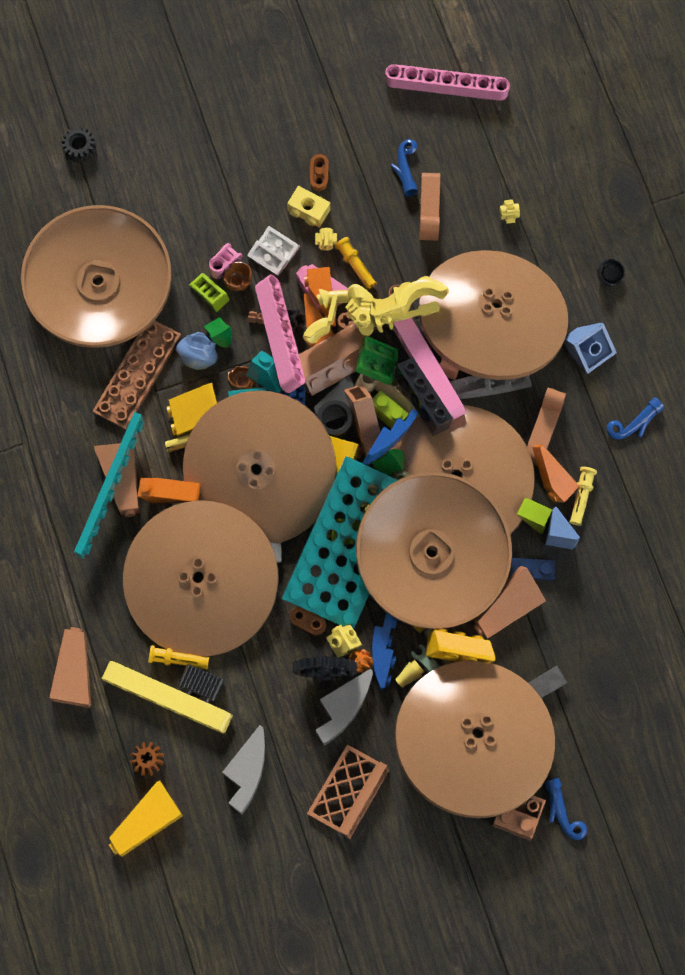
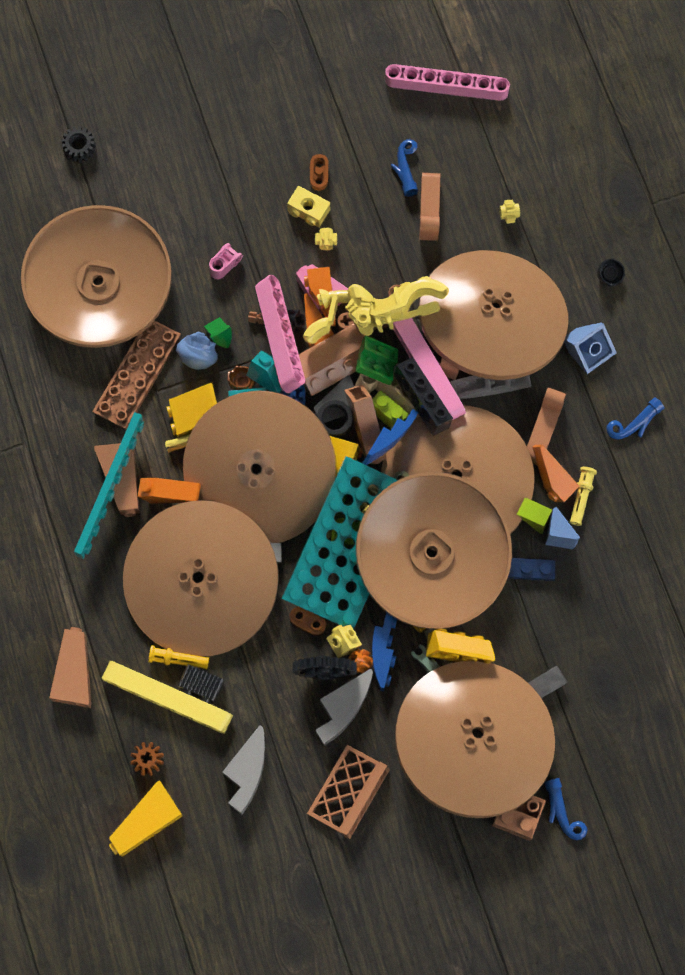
(218, 300): lime slope -> none
(238, 276): dark orange hair -> none
(273, 250): white slope -> none
(351, 257): yellow pin -> none
(390, 462): green tile -> none
(409, 674): light yellow cone -> none
(515, 600): nougat slope -> none

